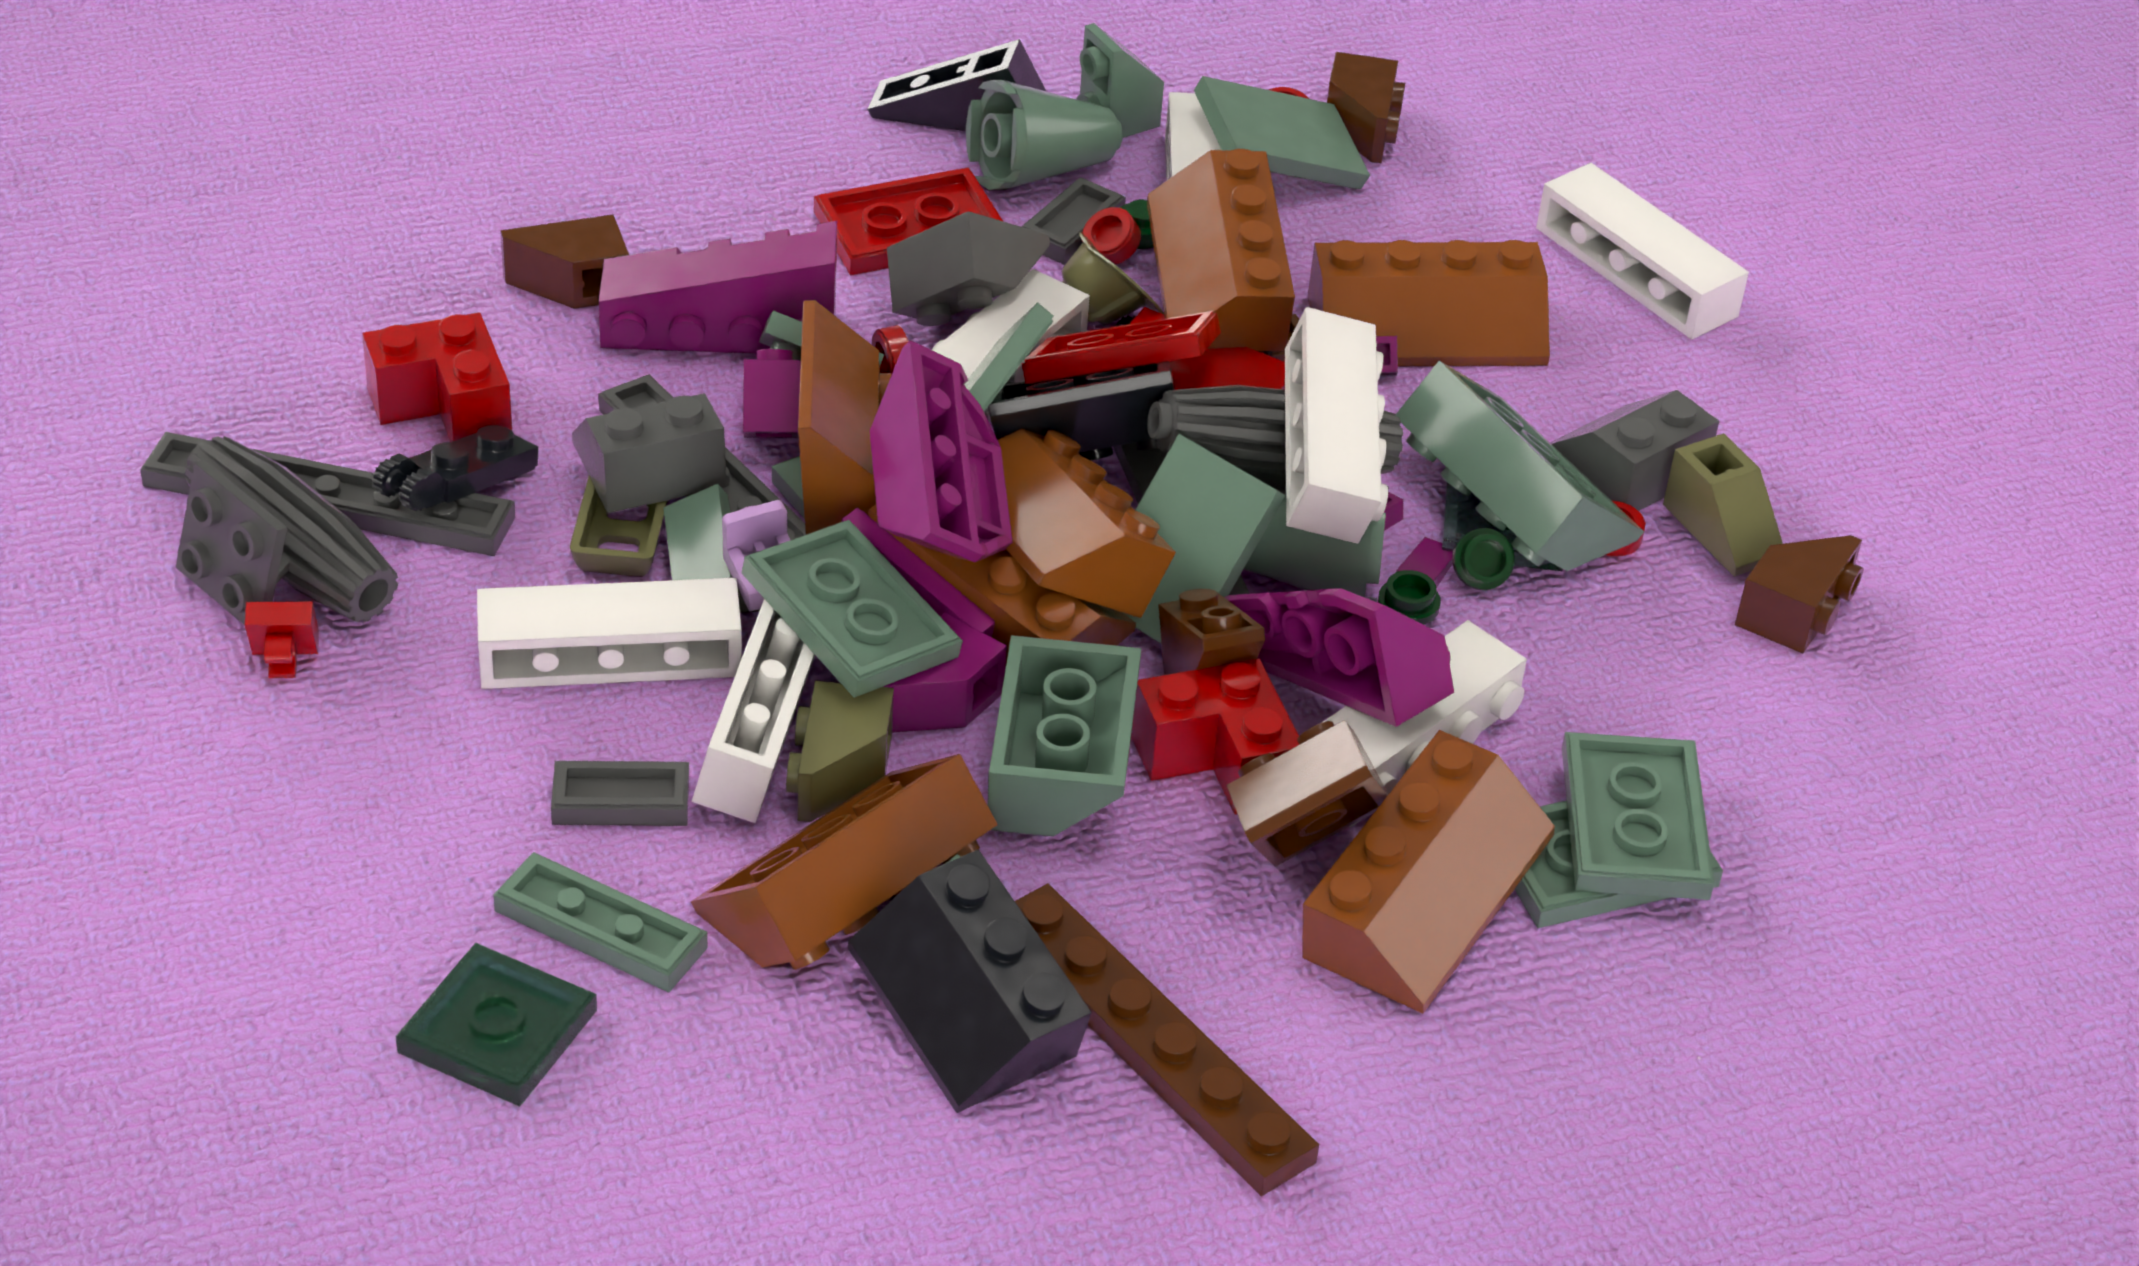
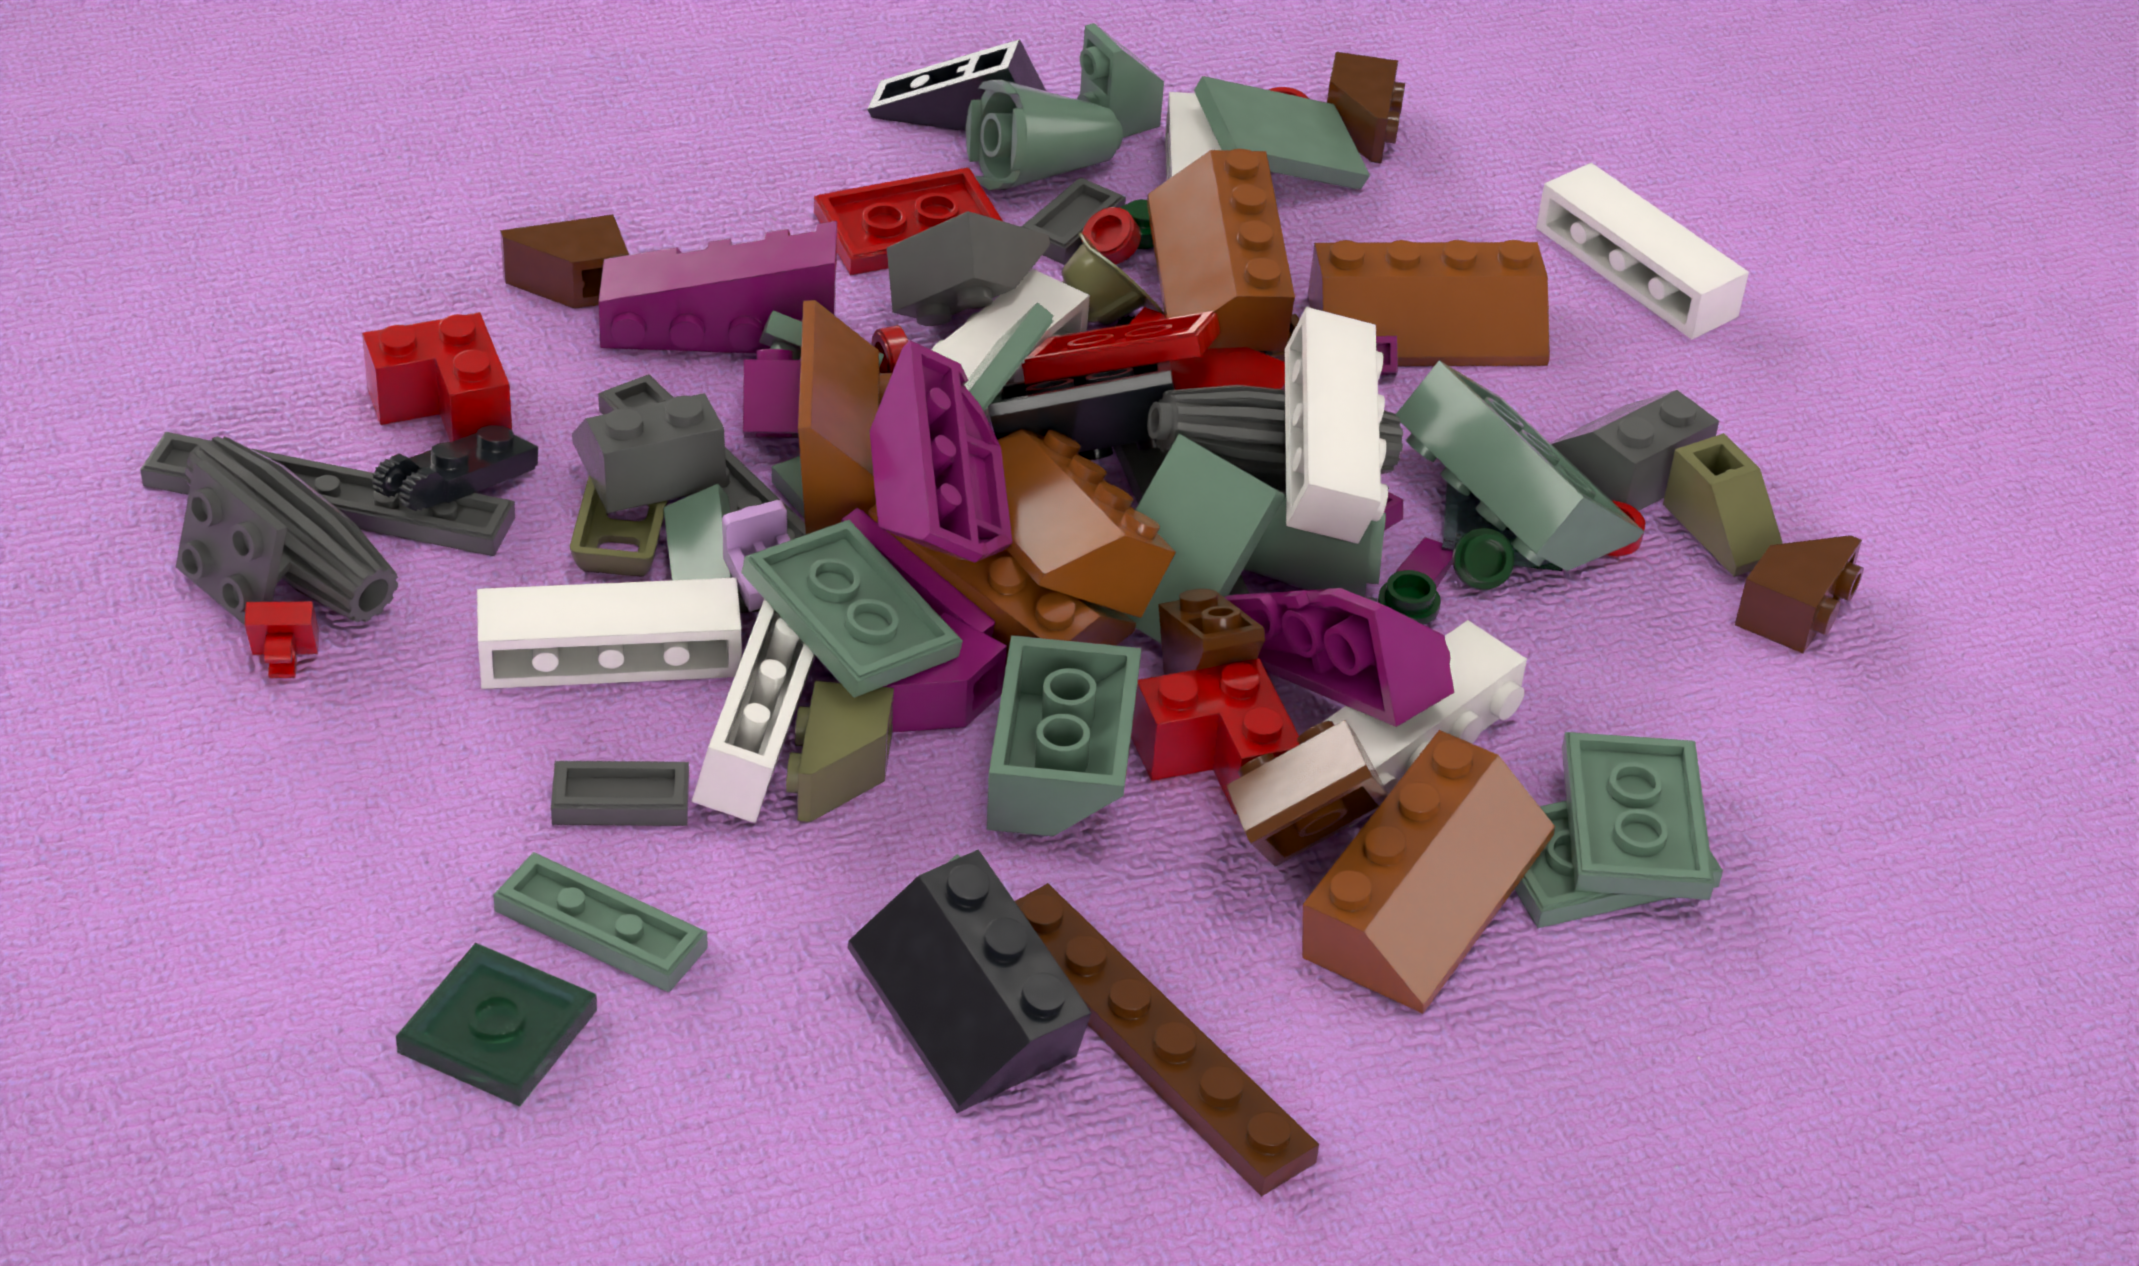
(848, 863): dark orange slope -> none

